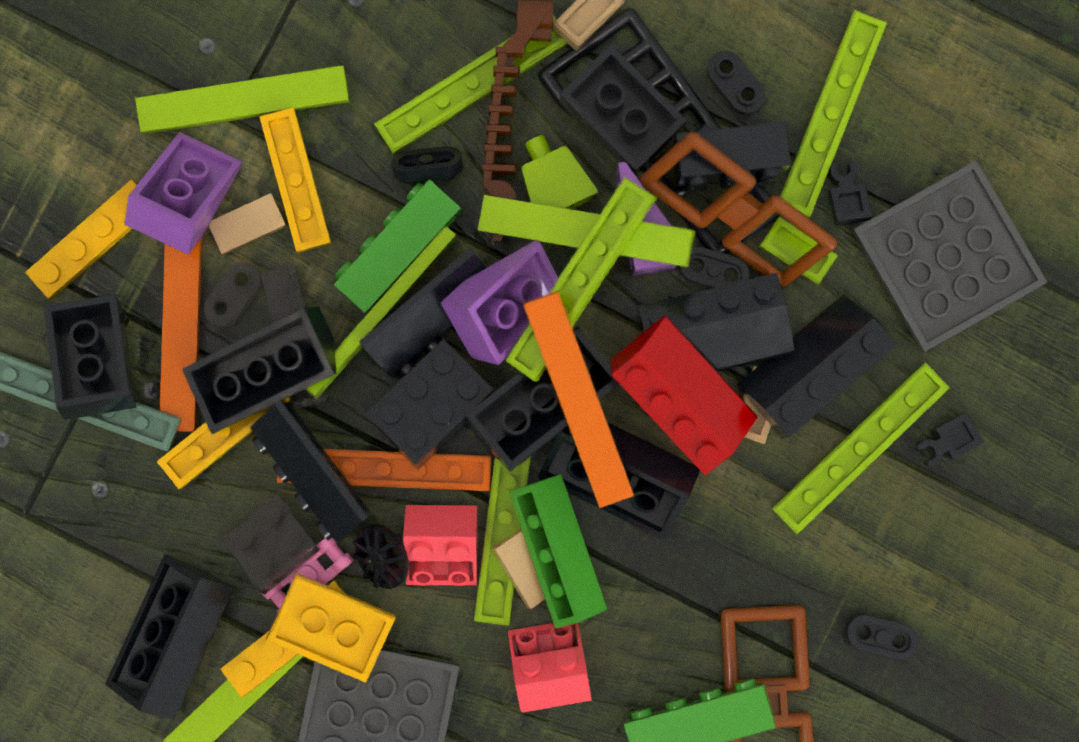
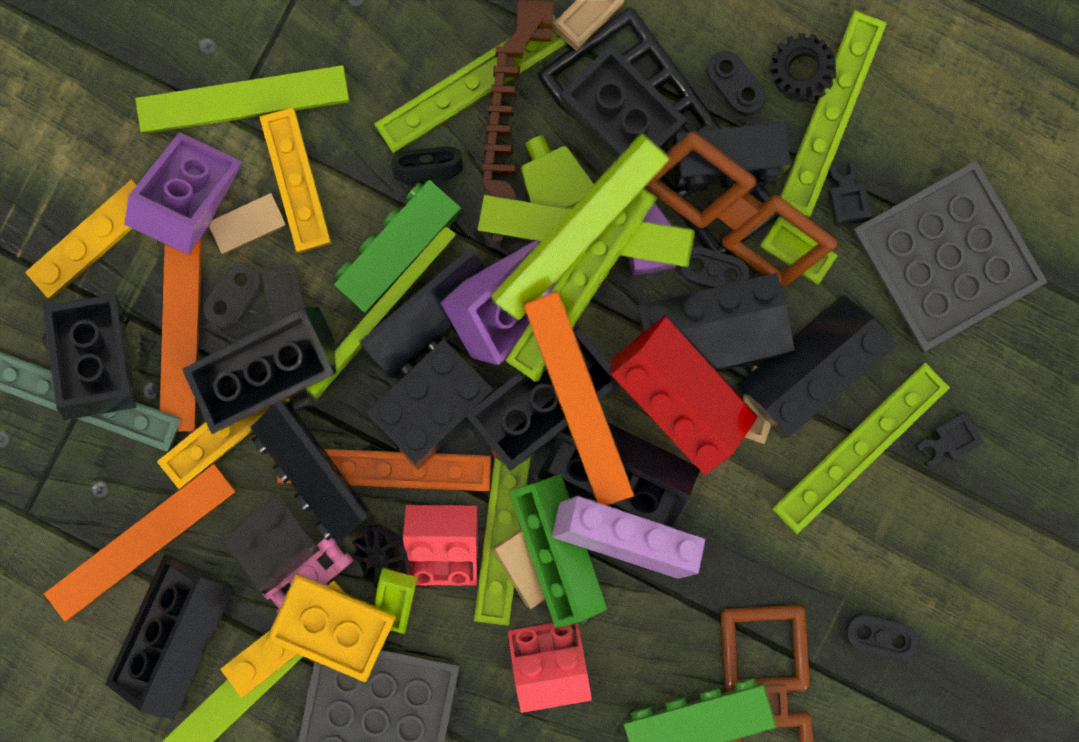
(140, 542): none -> orange tile
(396, 596): none -> lime tile
(581, 226): none -> lime tile
(628, 537): none -> lavender brick
(797, 48): none -> black tyre

